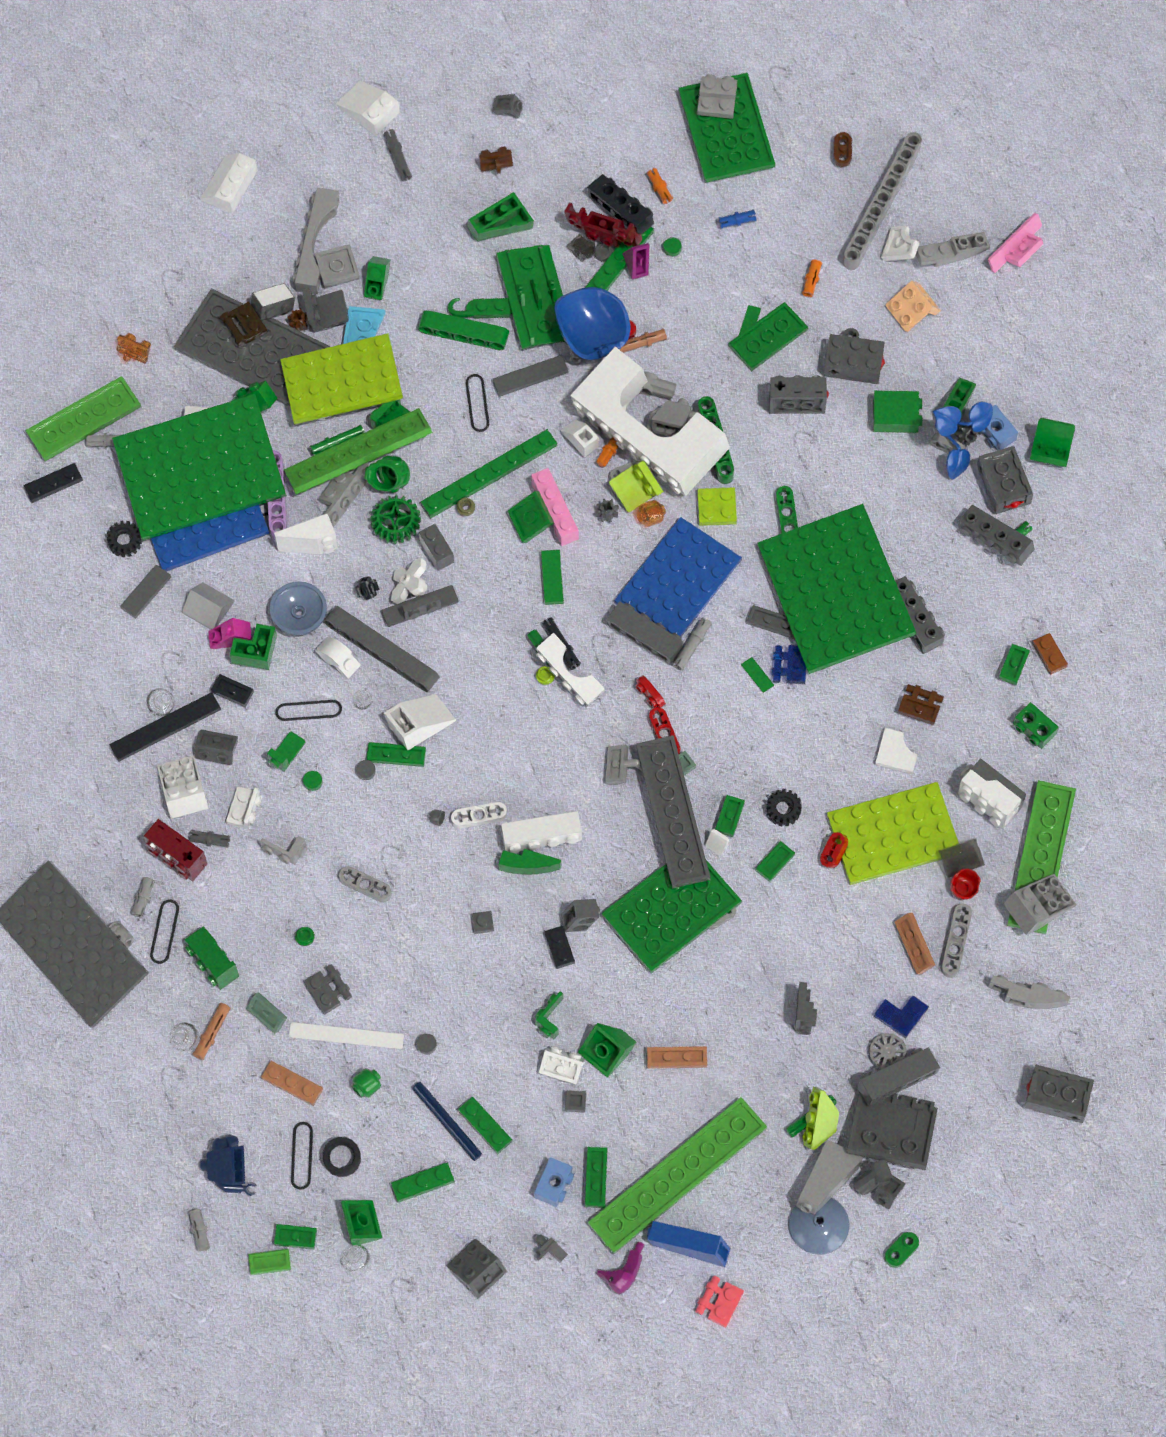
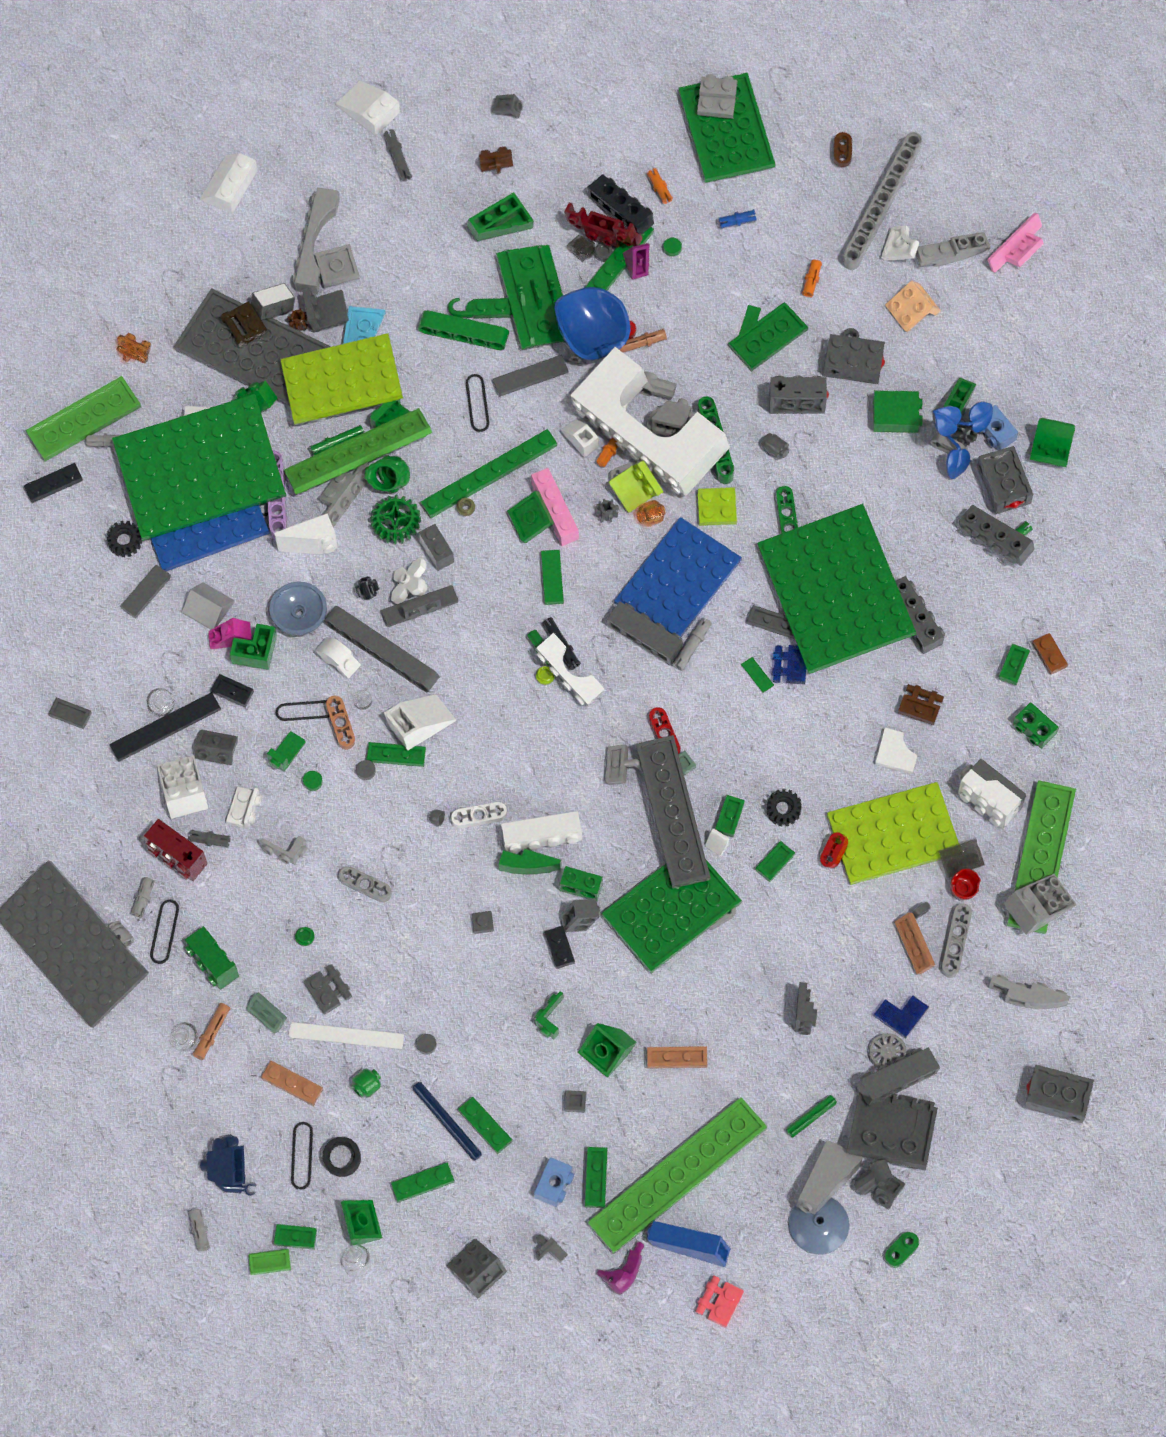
(70, 713): none -> dark grey tile
(339, 736): none -> nougat beam
(376, 277): green slope -> none
(561, 1065): white bracket -> none
(581, 883): none -> green brick
(654, 697): red plate -> none
(775, 446): none -> dark grey brick
(820, 1119): lime slope -> none
(921, 910): none -> dark grey tile

